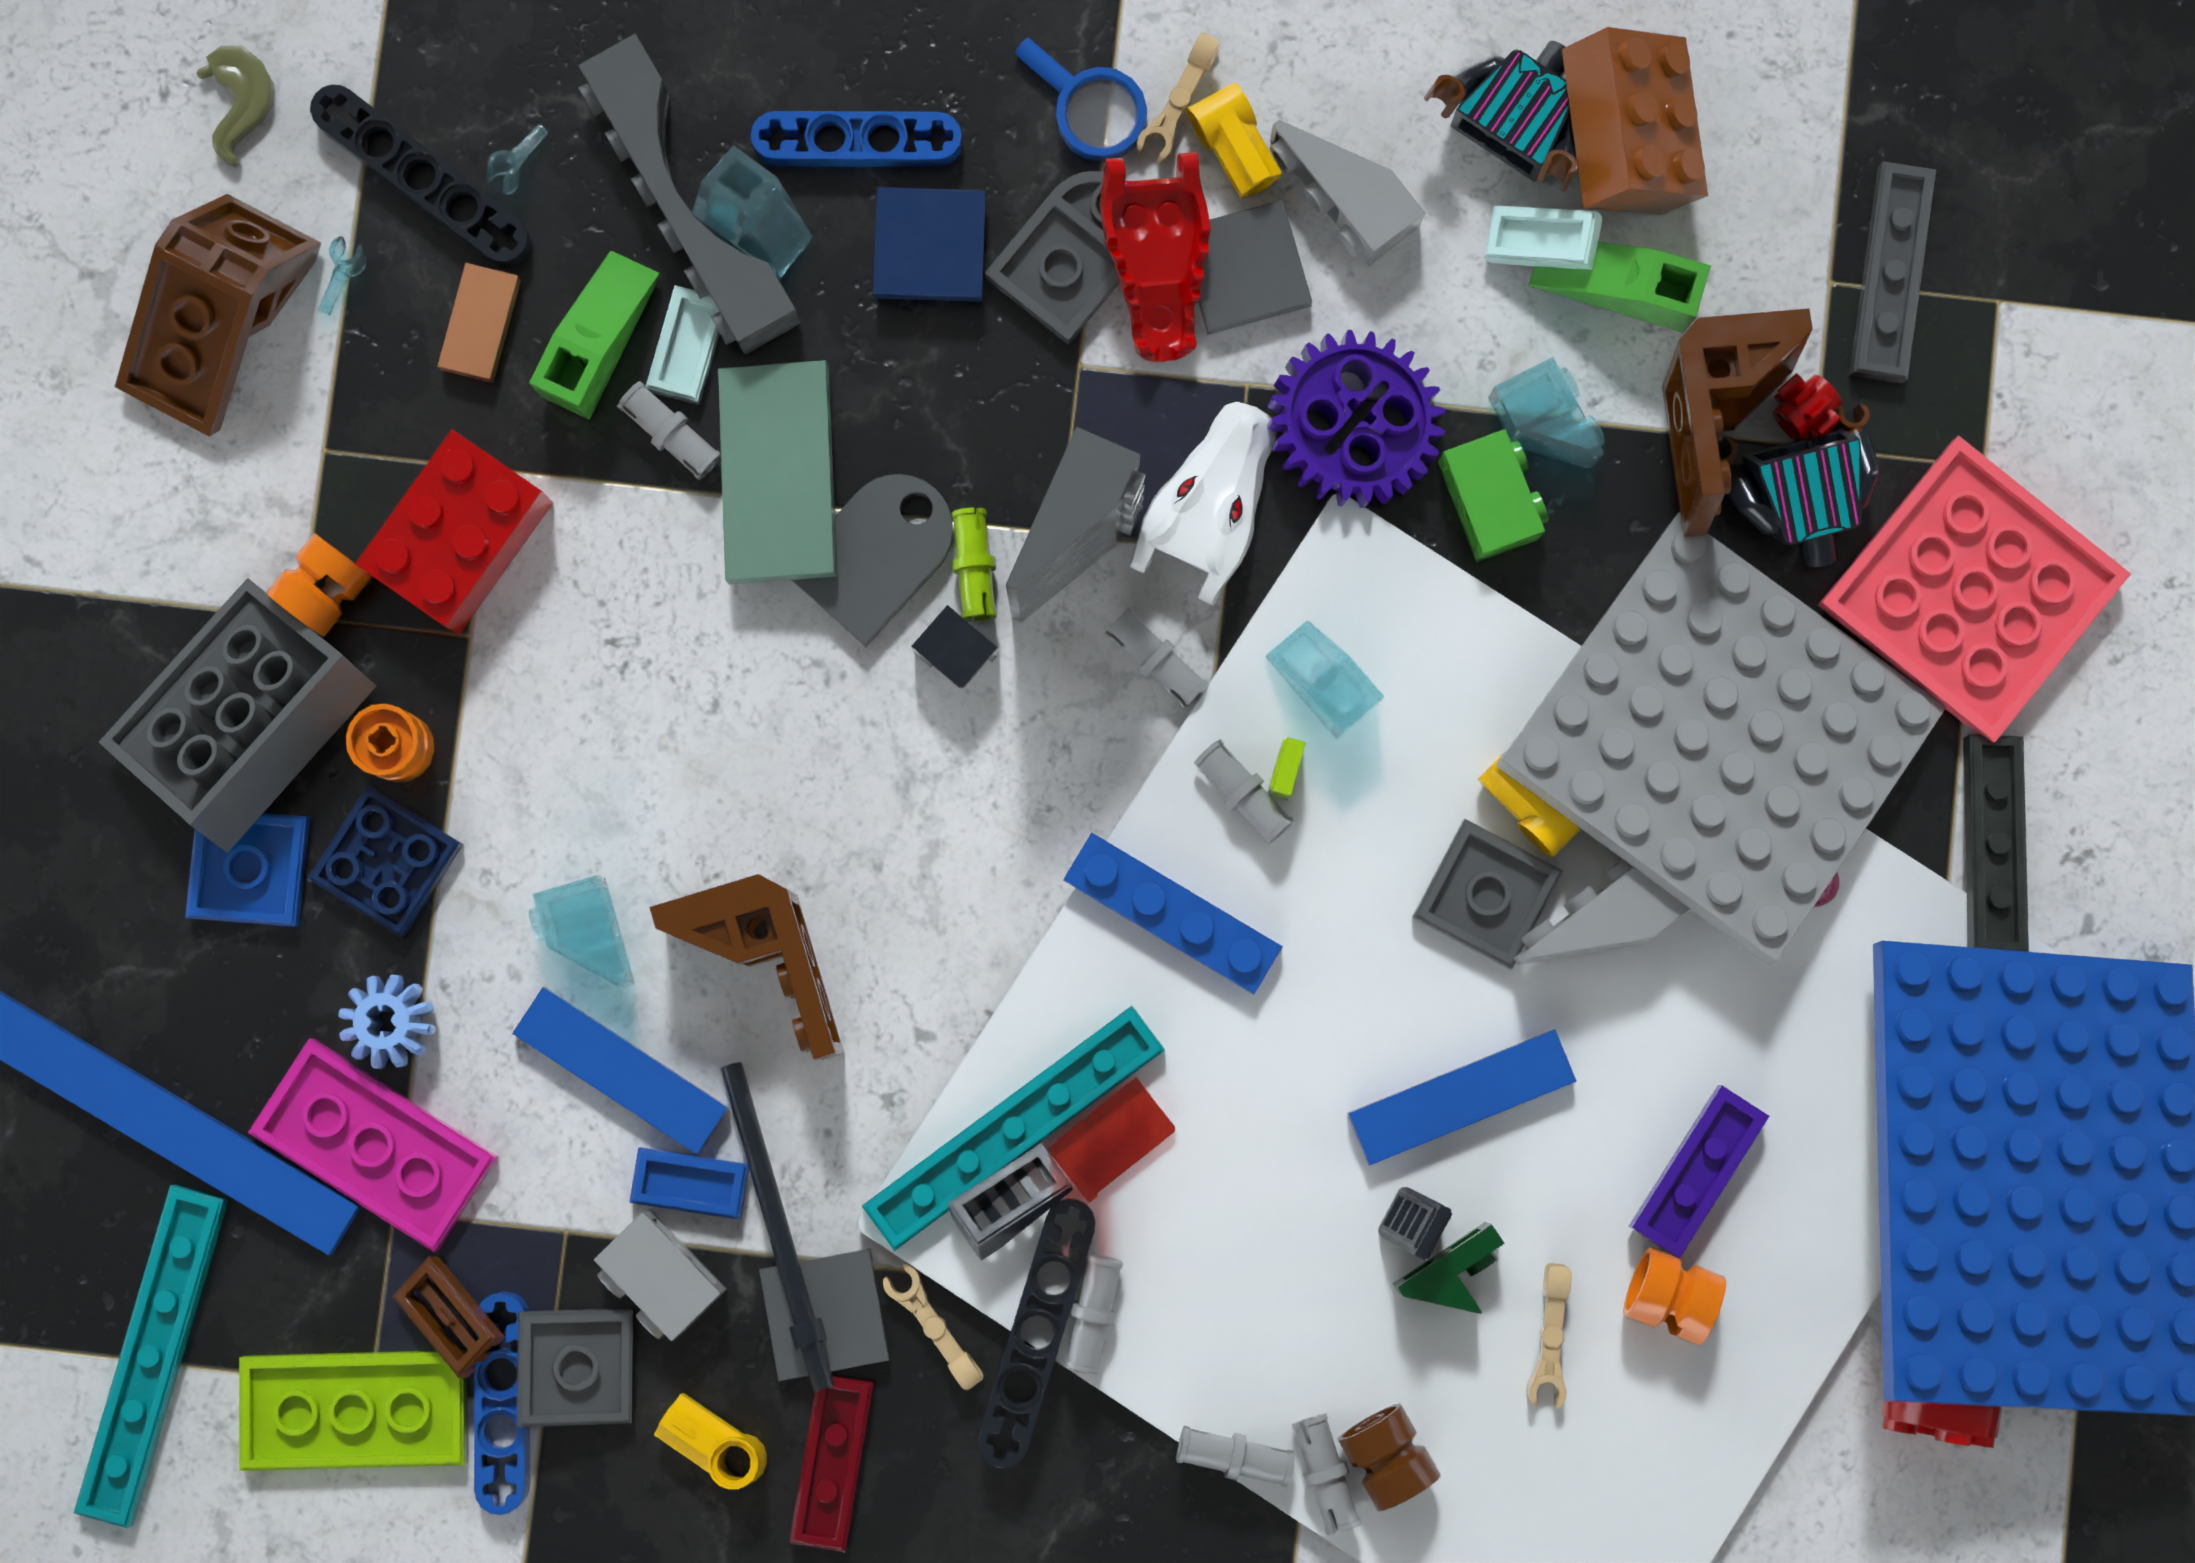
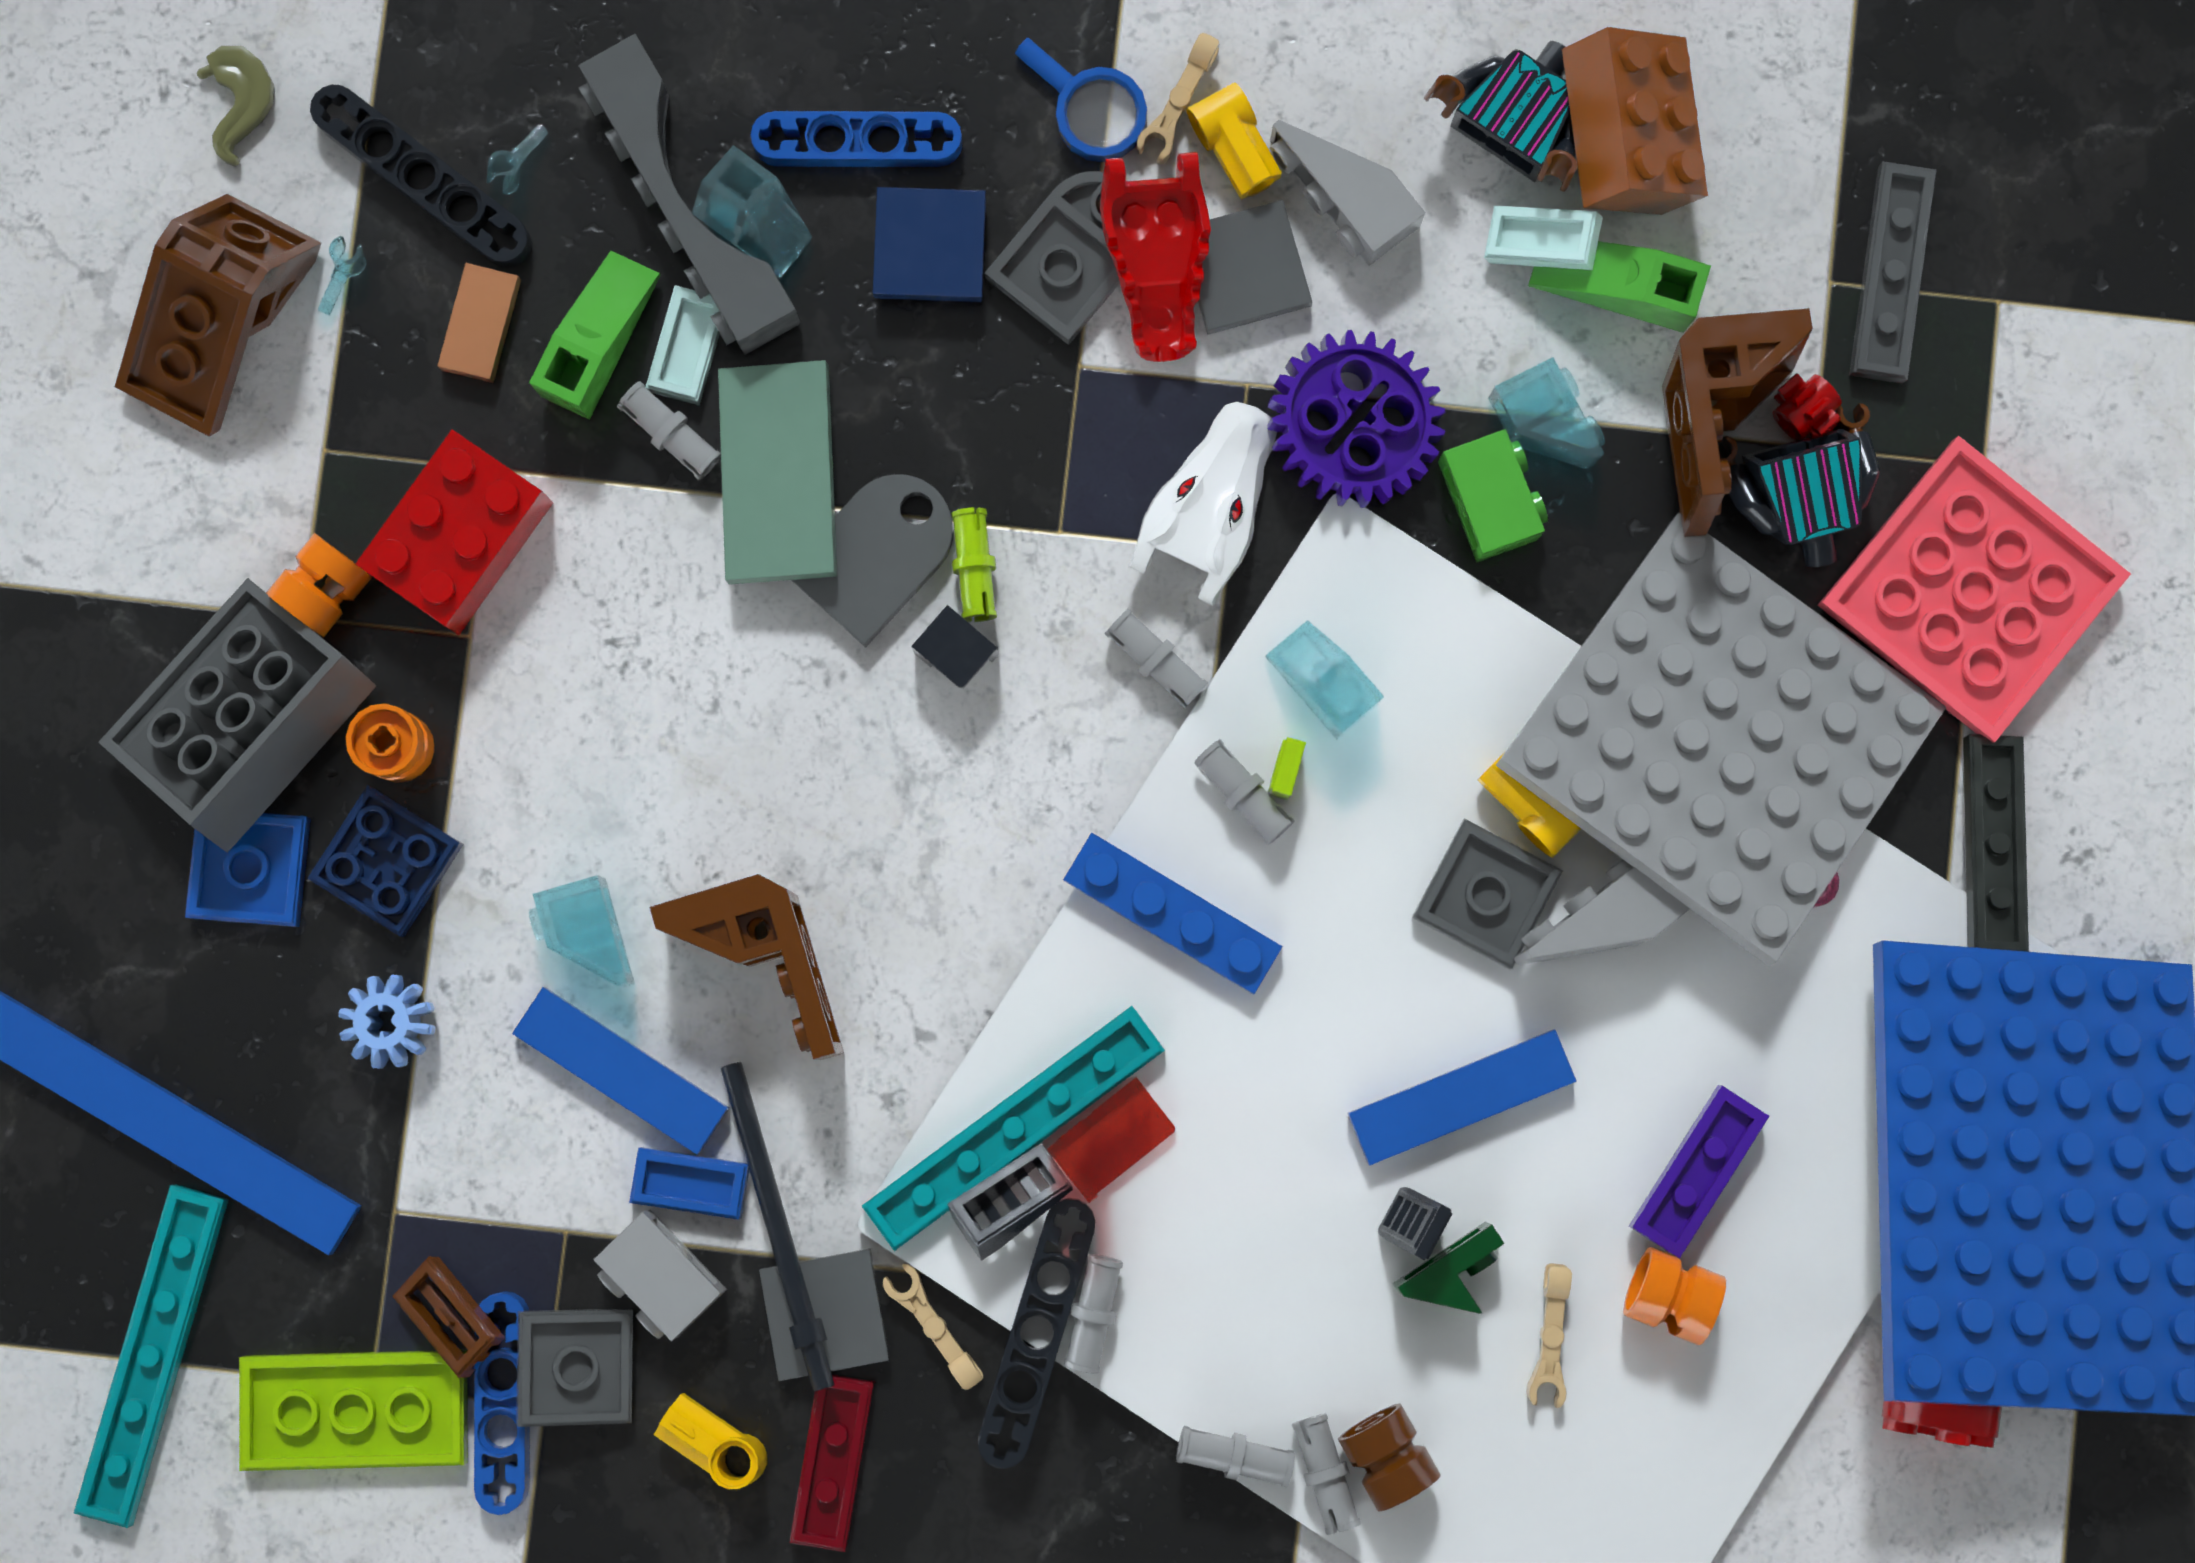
(373, 1144): dark pink tile -> none
(1079, 520): dark grey slope -> none

